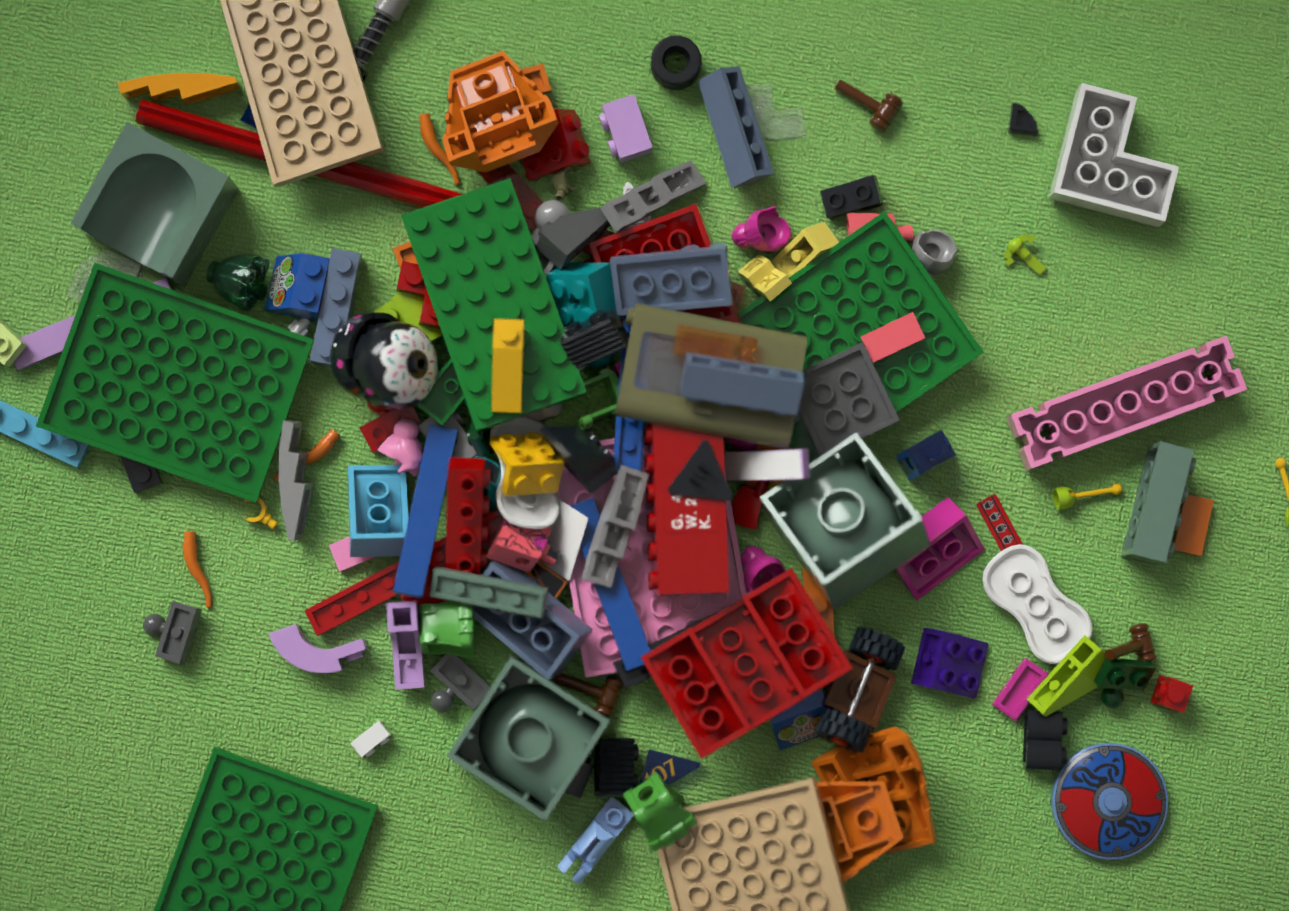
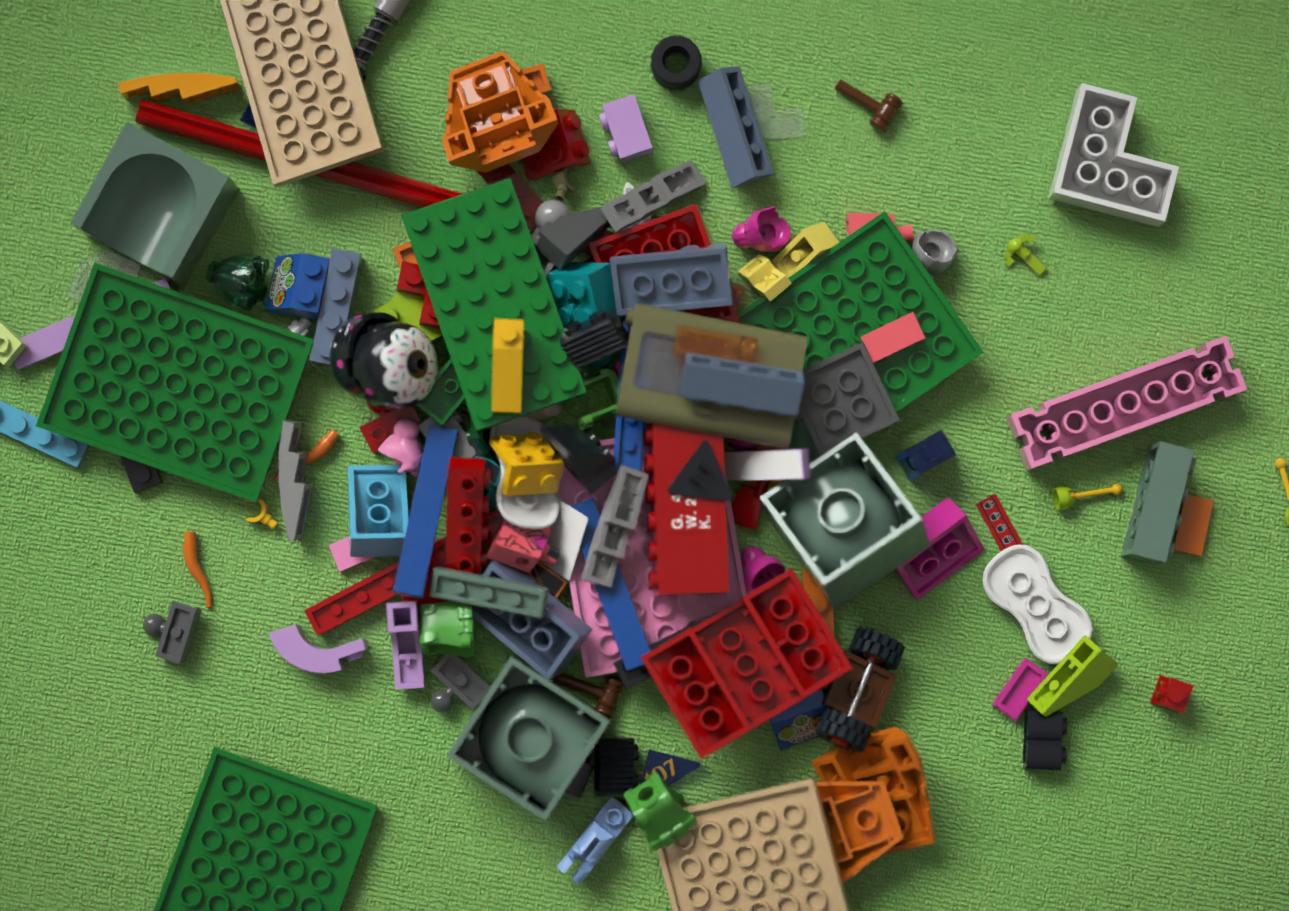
(372, 737): white piece -> none
(430, 140): orange animal -> none
(852, 197): black plate -> none
(949, 662): dark purple bracket -> none
(1022, 121): black tile -> none
(1109, 801): dish -> none
(1122, 675): dark green plate -> none
(1141, 644): reddish brown piece -> none

